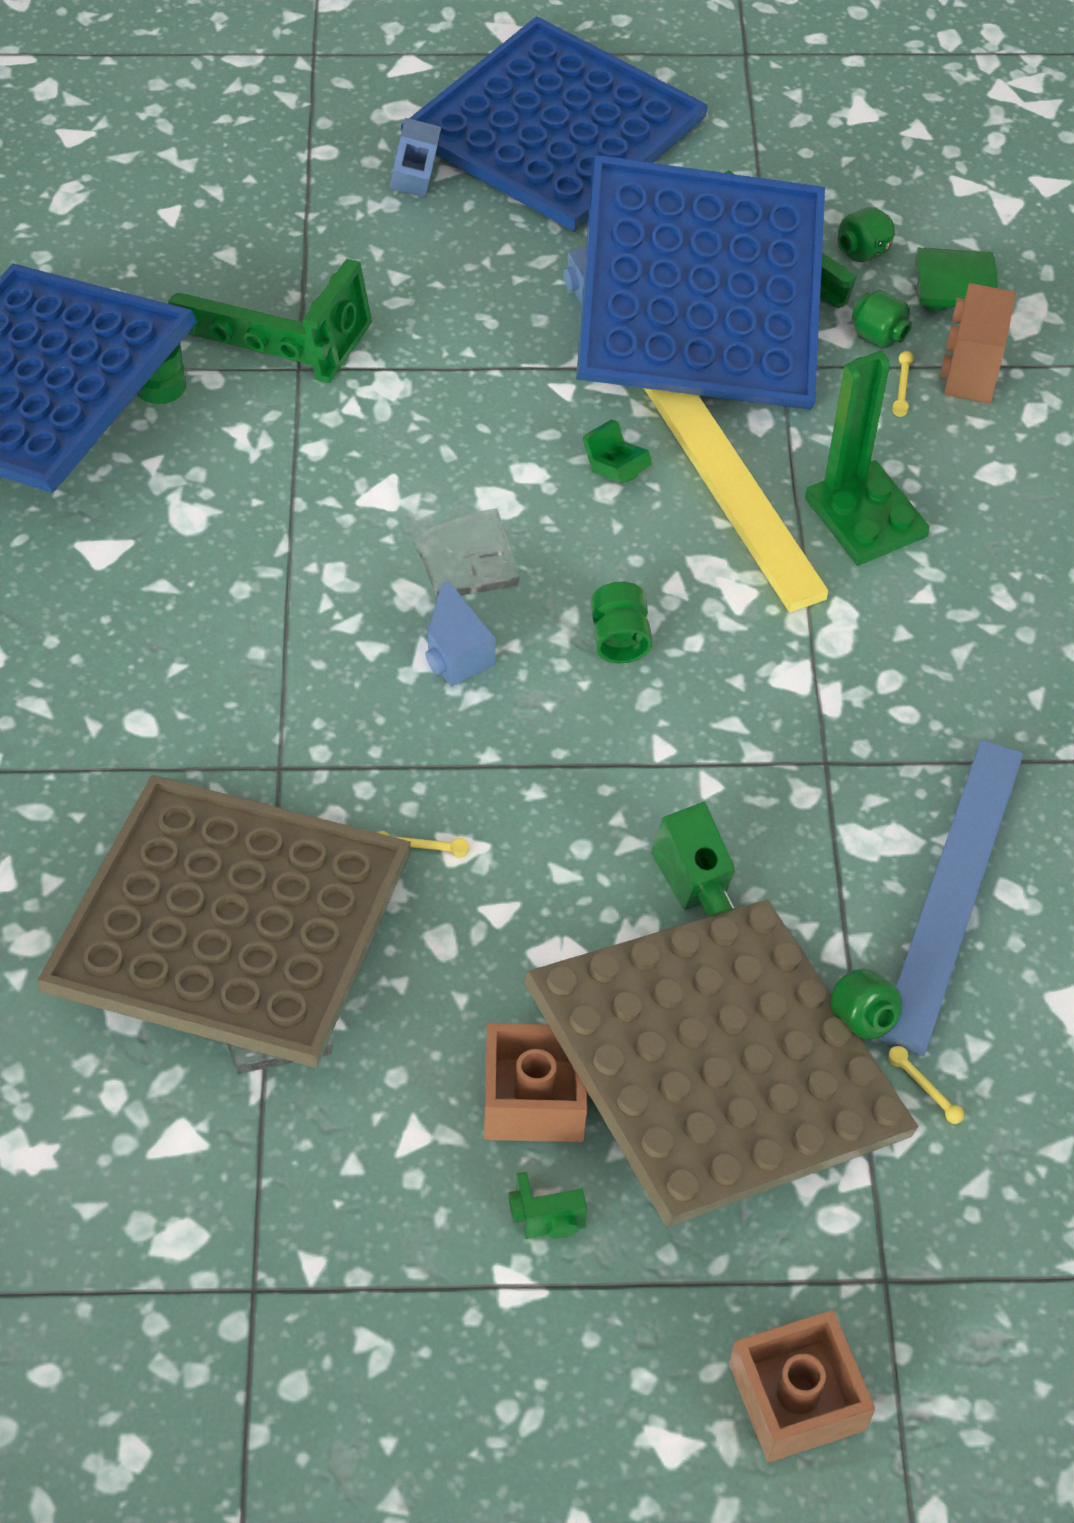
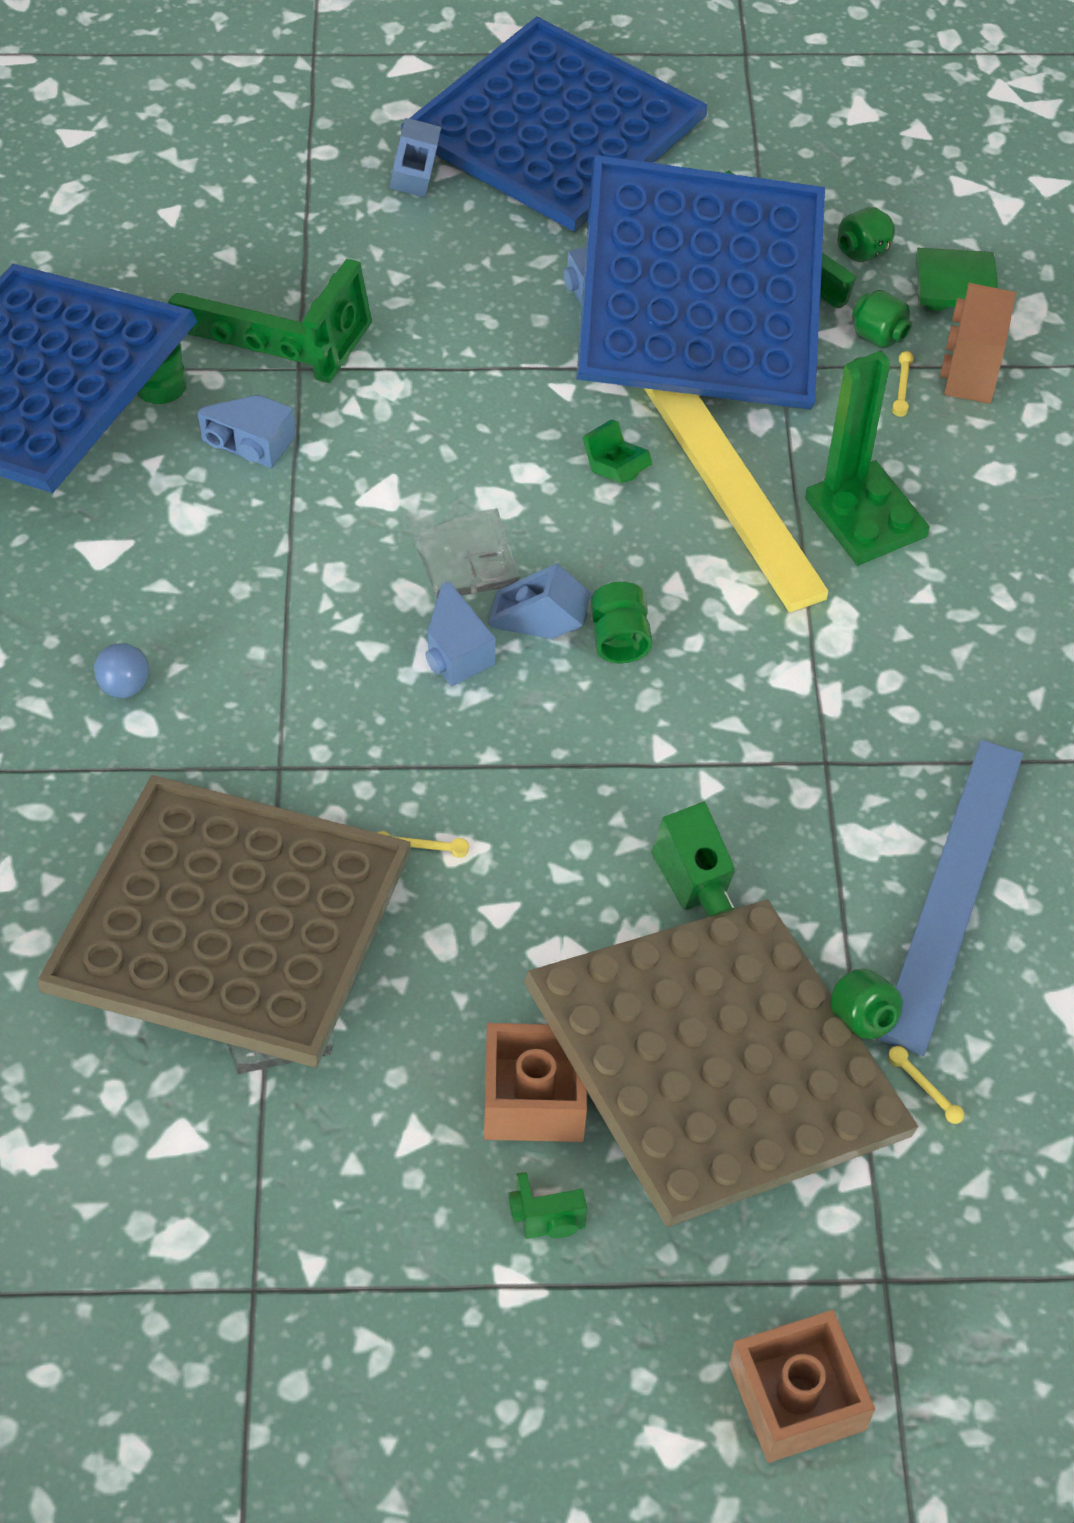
(121, 670): none -> medium blue piece
(249, 427): none -> medium blue slope
(541, 604): none -> medium blue slope

